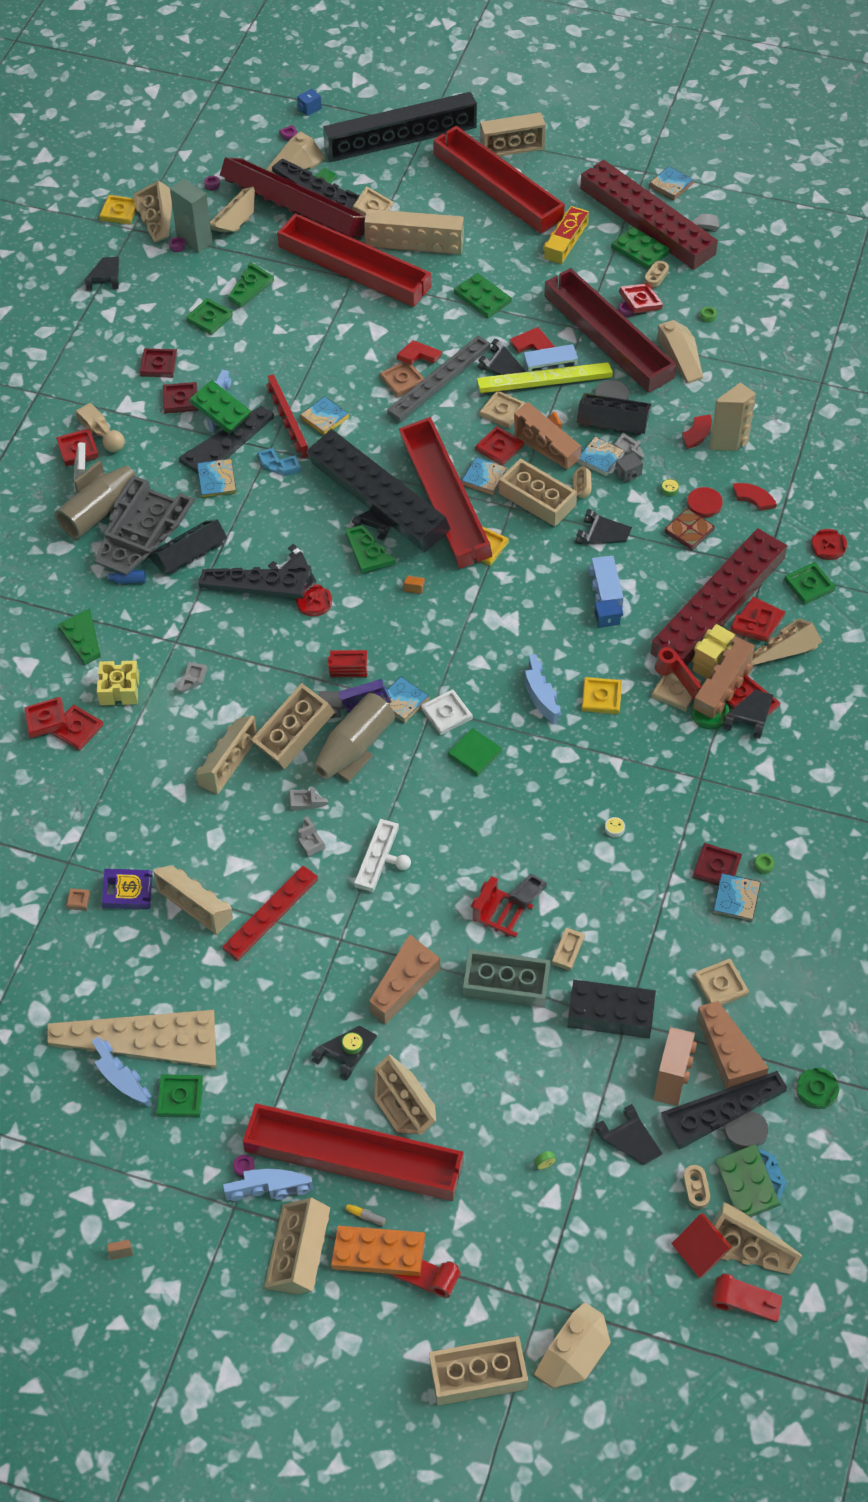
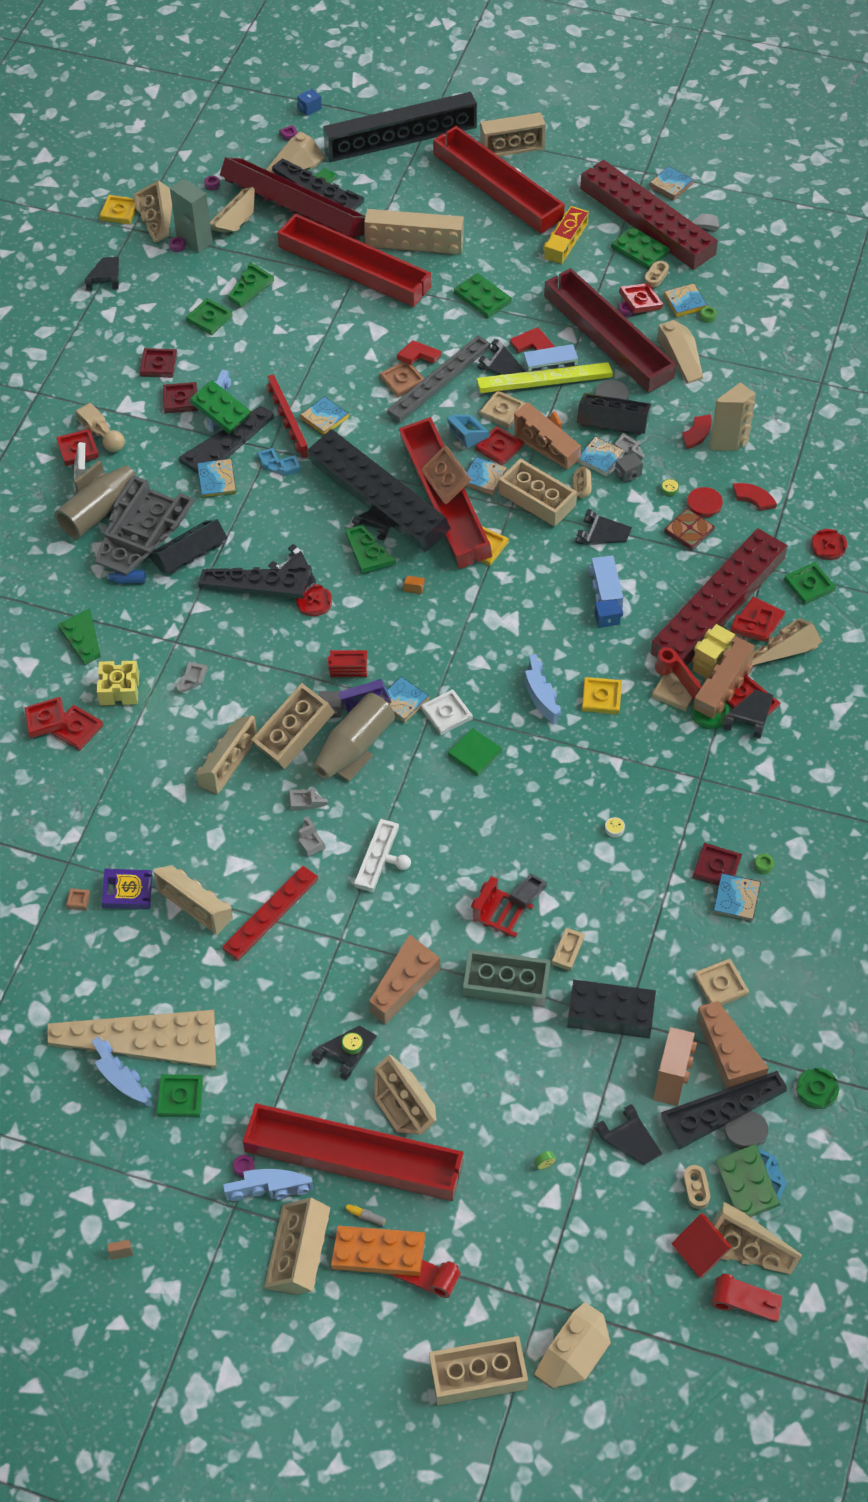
(371, 200): tan tile -> none
(446, 474): none -> nougat tile
(465, 436): none -> dark azure tile
(685, 300): none -> tile

